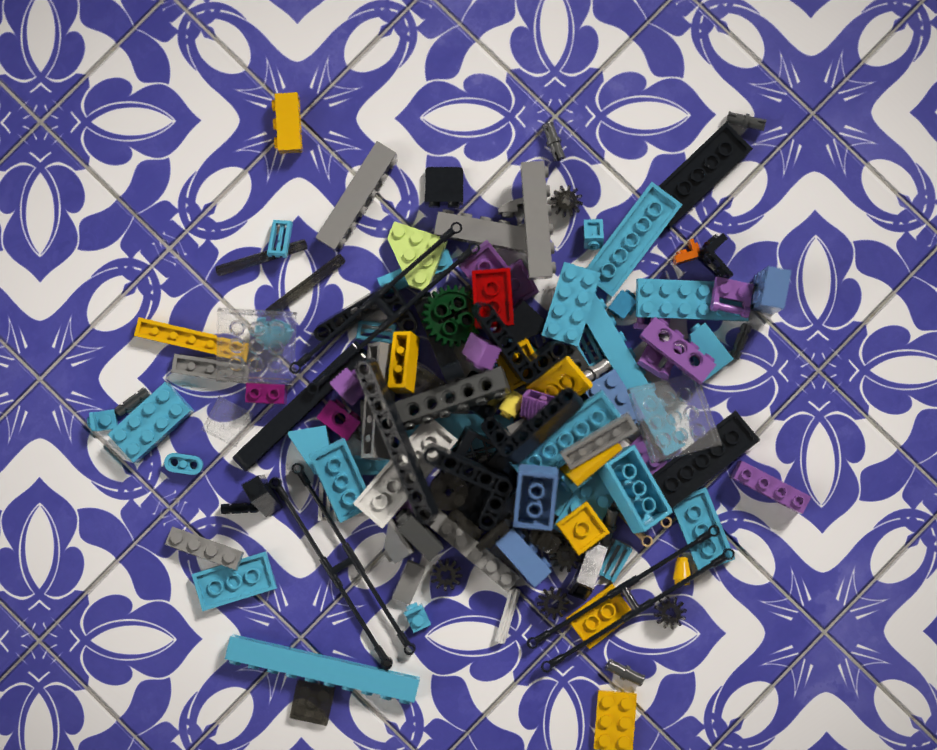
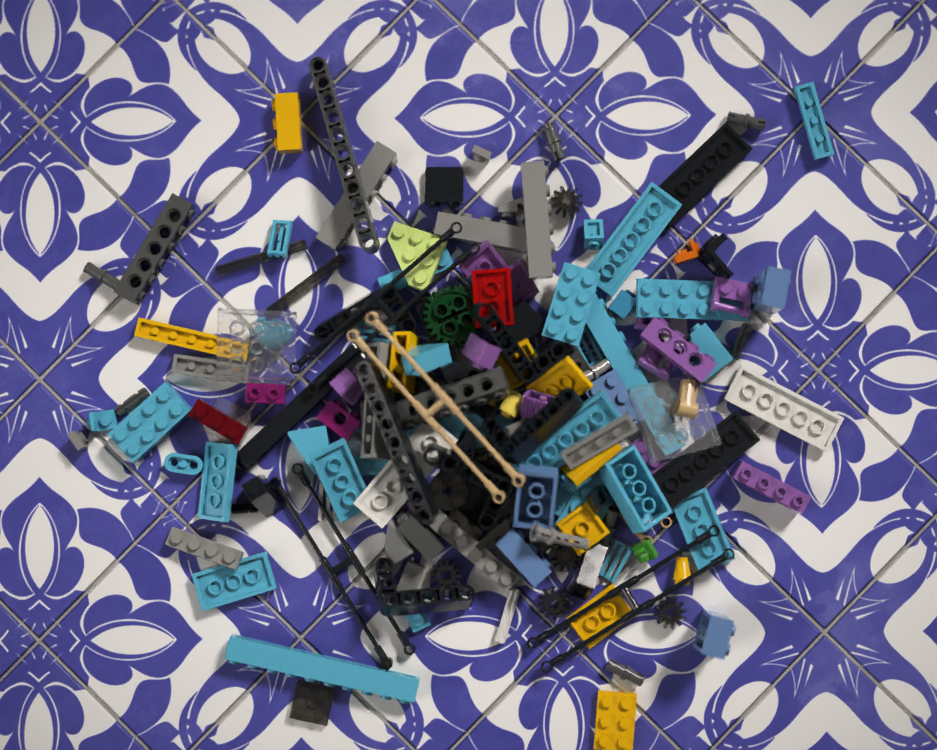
(79, 440): none -> light grey plate
(101, 275): none -> dark grey pin
(144, 254): none -> dark grey brick
(217, 481): none -> medium azure plate
(219, 421): none -> dark red brick
(348, 162): none -> dark grey beam
(417, 596): none -> black beam
(428, 357): none -> medium azure slope
(444, 400): none -> tan bar
(481, 154): none -> light grey plate
(552, 536): none -> light grey pin
(597, 498): none -> black plate
(644, 551): none -> bright green tile
(686, 403): none -> tan piece
(714, 634): none -> medium blue brick
(783, 408): none -> white plate
(813, 121): none -> medium azure plate

